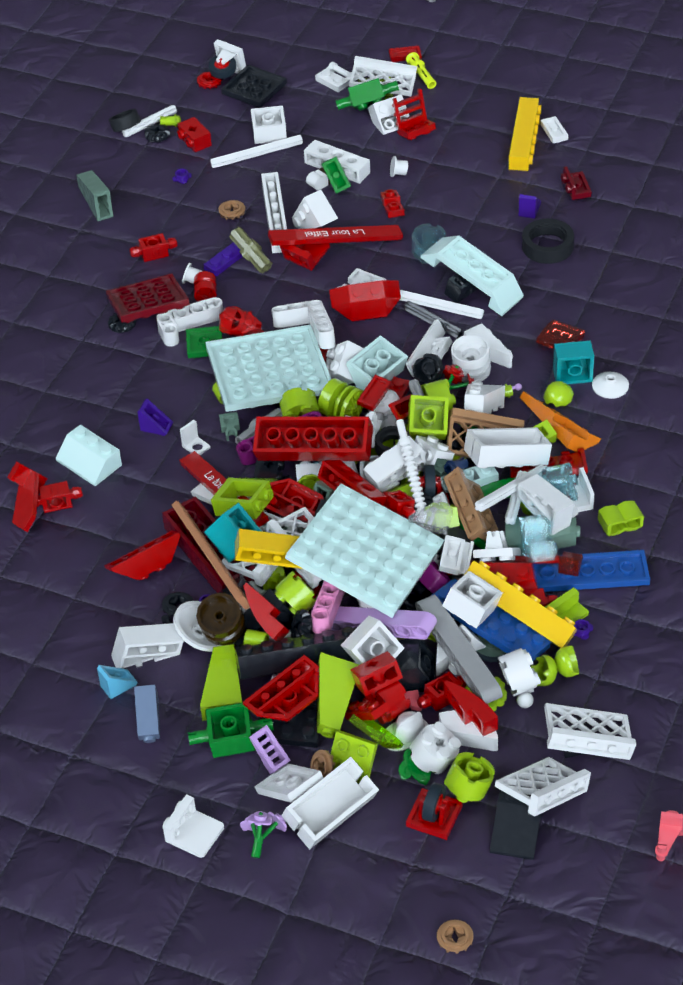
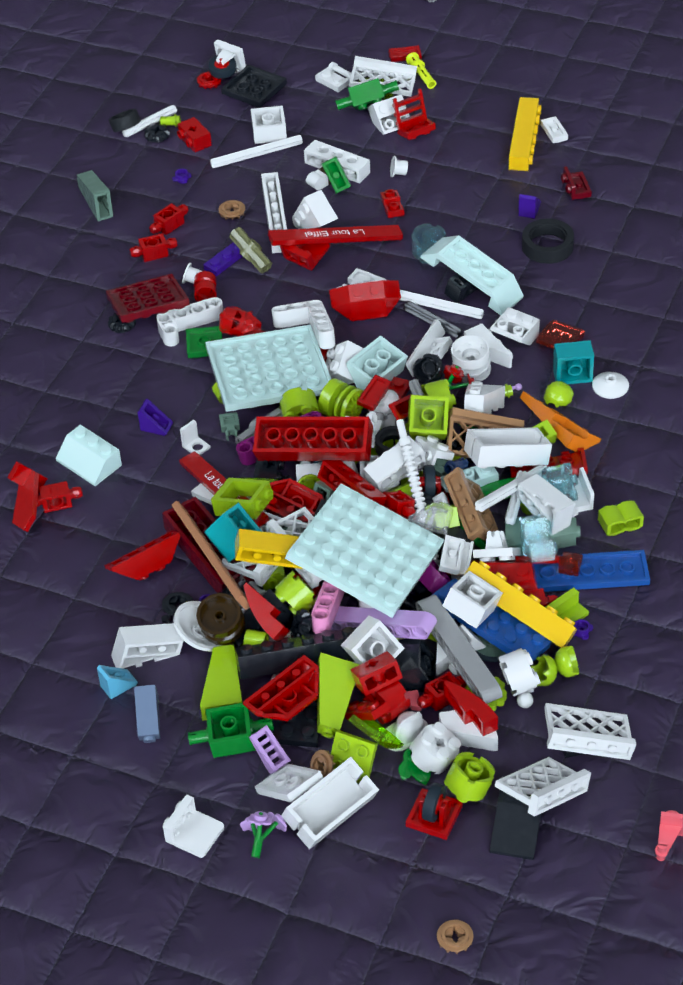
(168, 219): none -> red piece
(517, 326): none -> white slope

